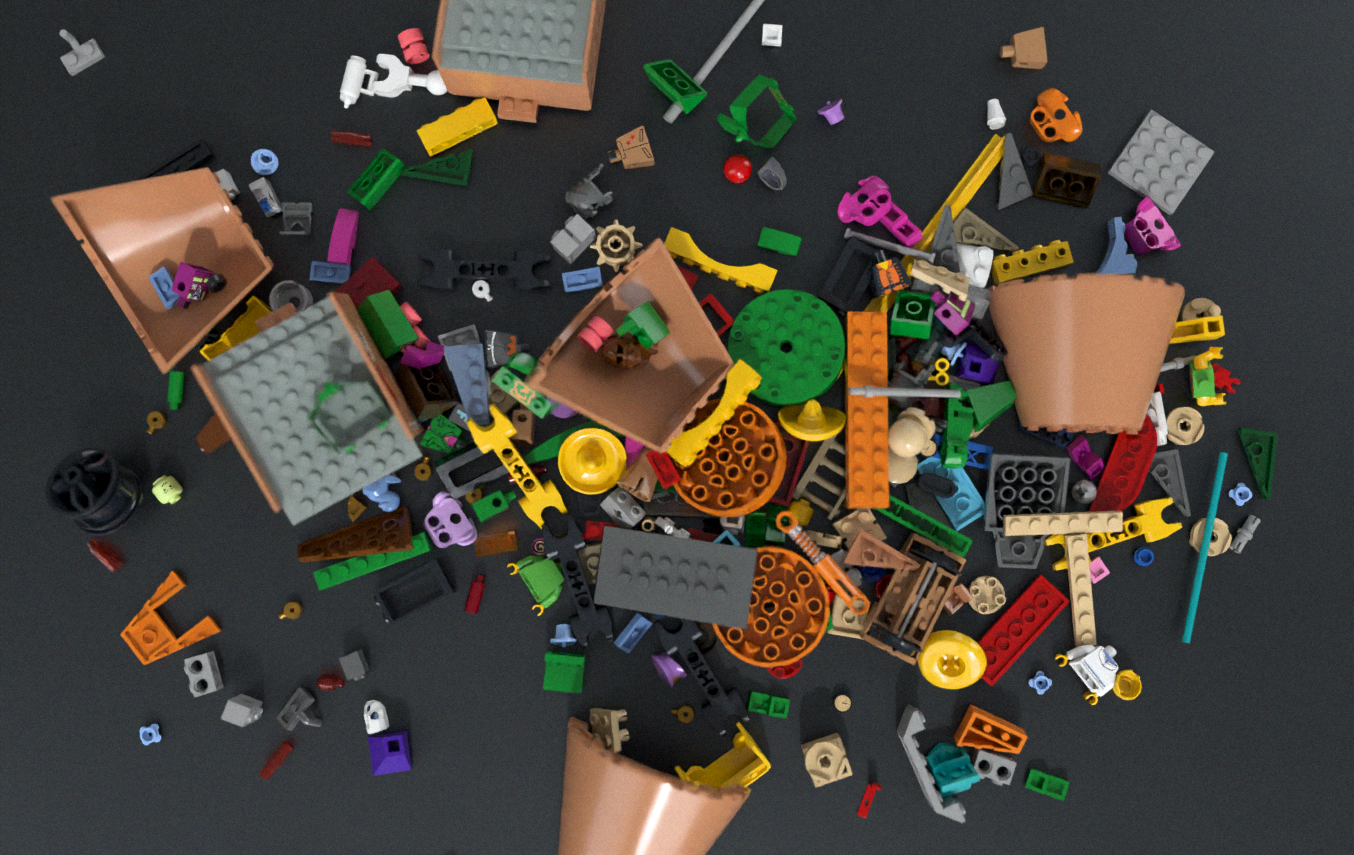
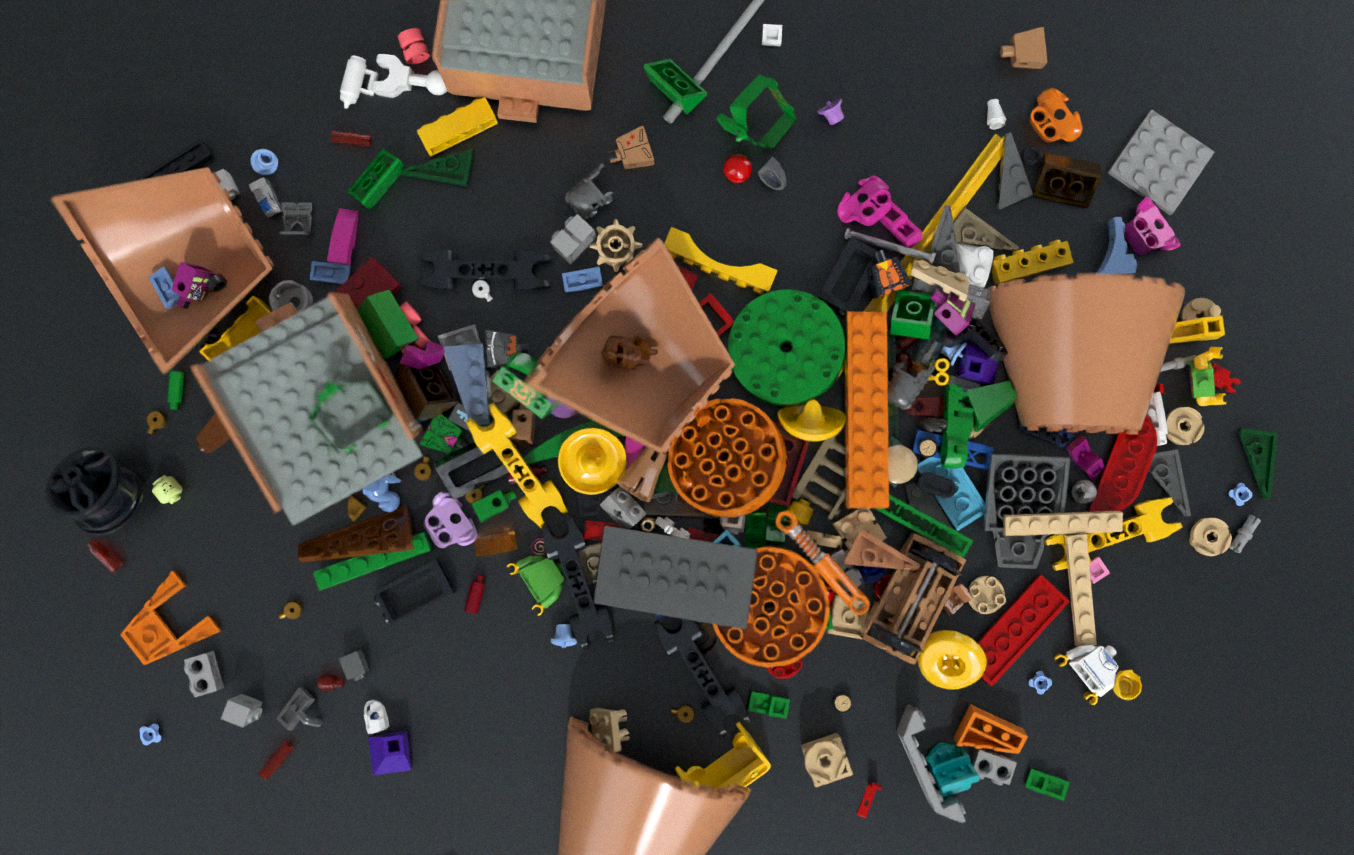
(81, 56): light grey plate -> none
(564, 671): green bracket -> none
(597, 331): coral wheel -> none
(633, 633): medium blue plate -> none
(645, 324): green hinge -> none
(663, 468): red plate -> none
(667, 669): medium lavender hat -> none
(740, 382): yellow arch -> none
(780, 241): green slope -> none
(870, 391): light grey bar -> none
(910, 432): tan tile -> none
(1143, 556): blue plate -> none
(1204, 547): teal piece -> none

